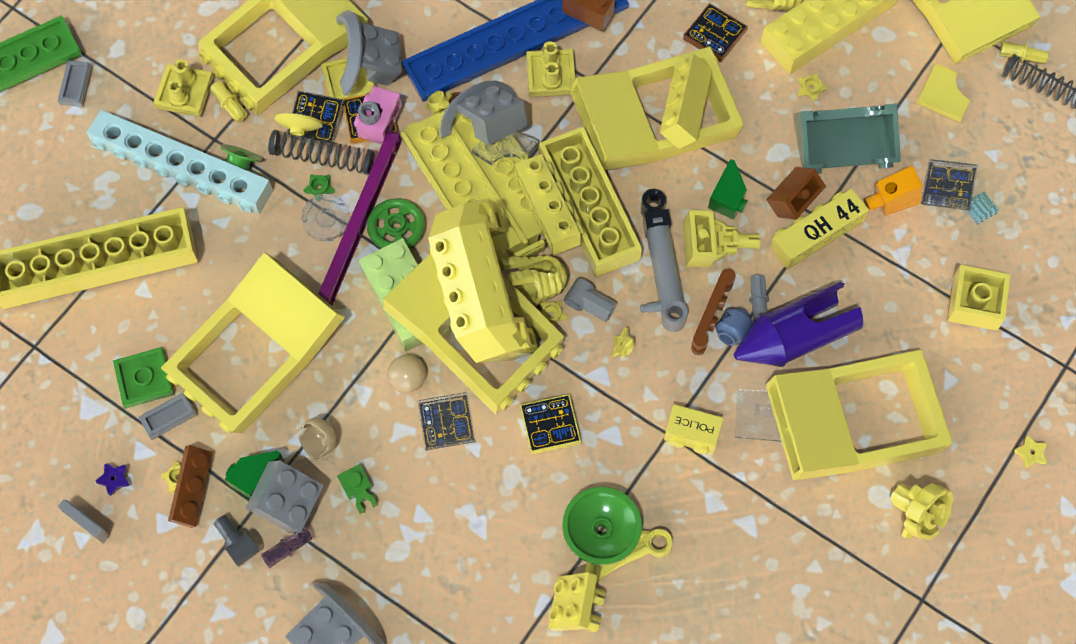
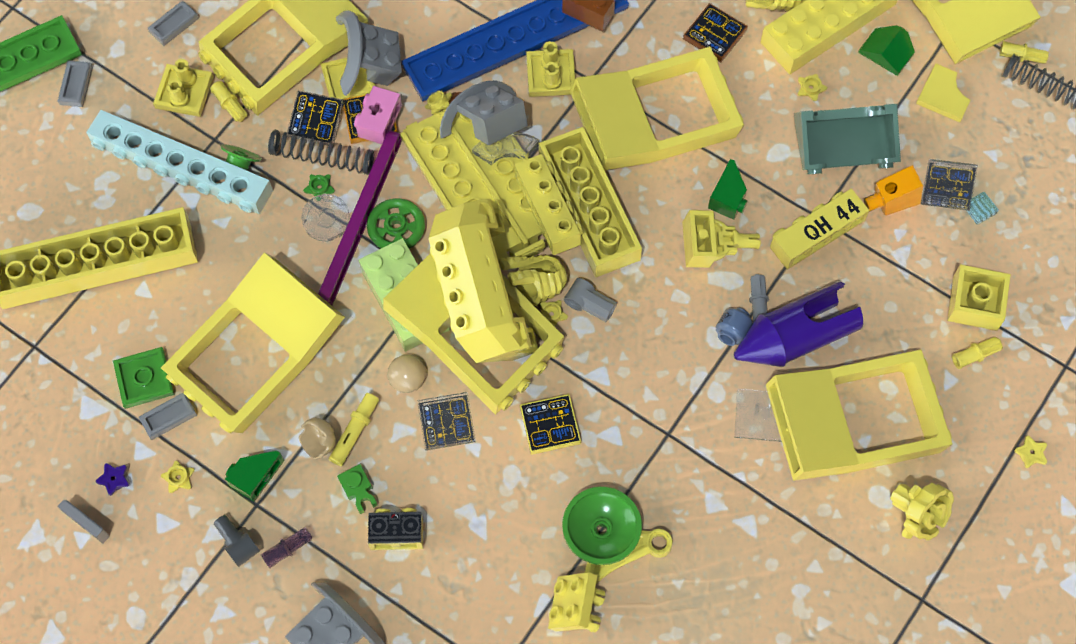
(173, 23): none -> light grey tile
(190, 486): dark orange plate -> none
(284, 496): light grey brick -> none
(298, 123): light yellow dish -> none
(358, 420): none -> light yellow pin
(369, 120): light grey axle -> none
(395, 529): none -> brick
(623, 344): light yellow plate -> none
(657, 231): light grey piece -> none
(686, 101): light yellow brick -> none
(693, 429): light yellow brick -> none
(716, 302): dark orange plate -> none
(796, 193): dark orange brick -> none
(889, 48): none -> green slope
(977, 352): none -> light yellow axle

